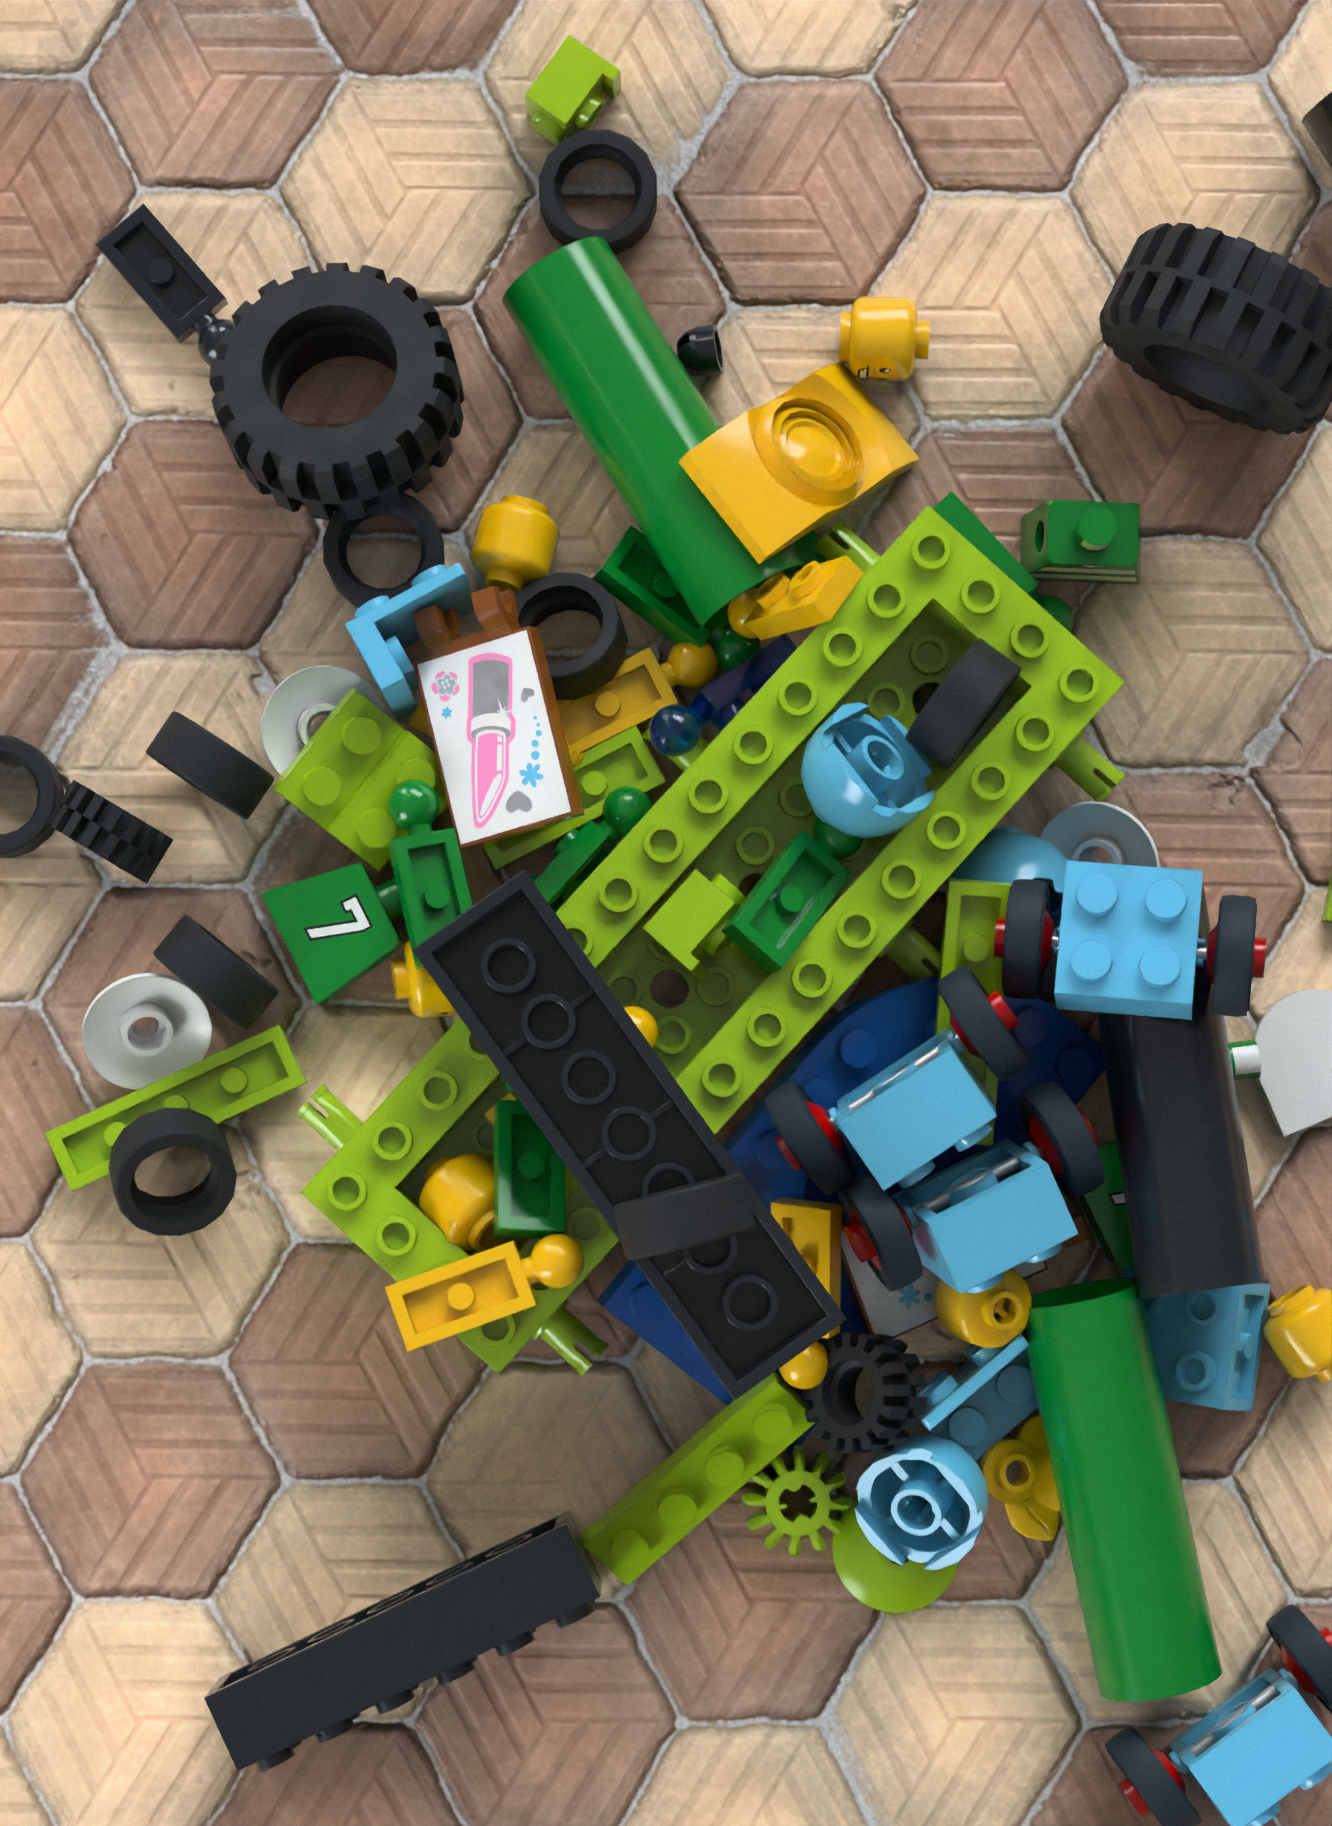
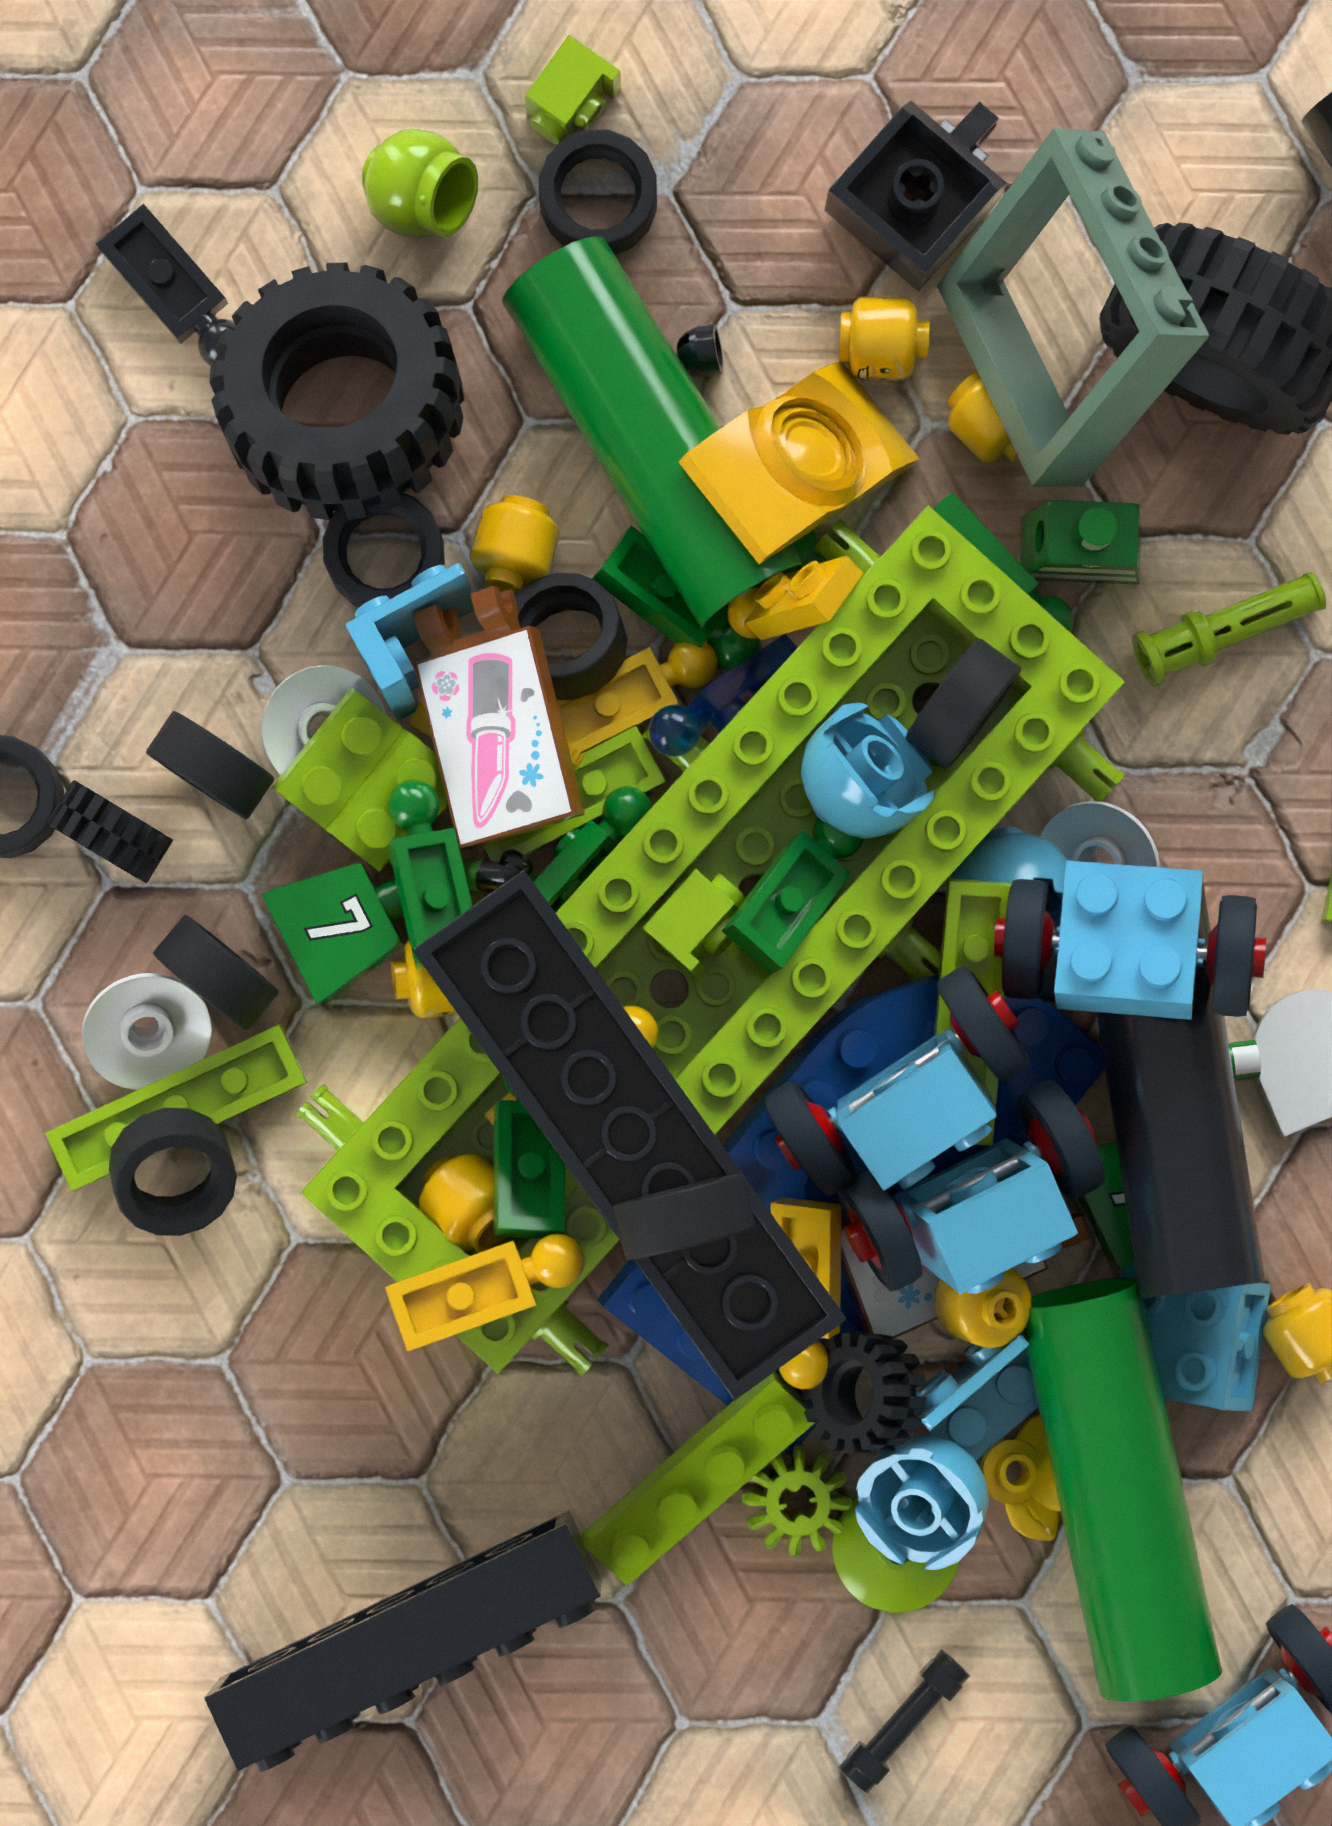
(419, 184): none -> lime piece
(487, 875): none -> black arm
(867, 1763): none -> black bar
(910, 156): none -> black hinge
(977, 422): none -> yellow head
(1048, 441): none -> sand green window
(1203, 646): none -> lime pin

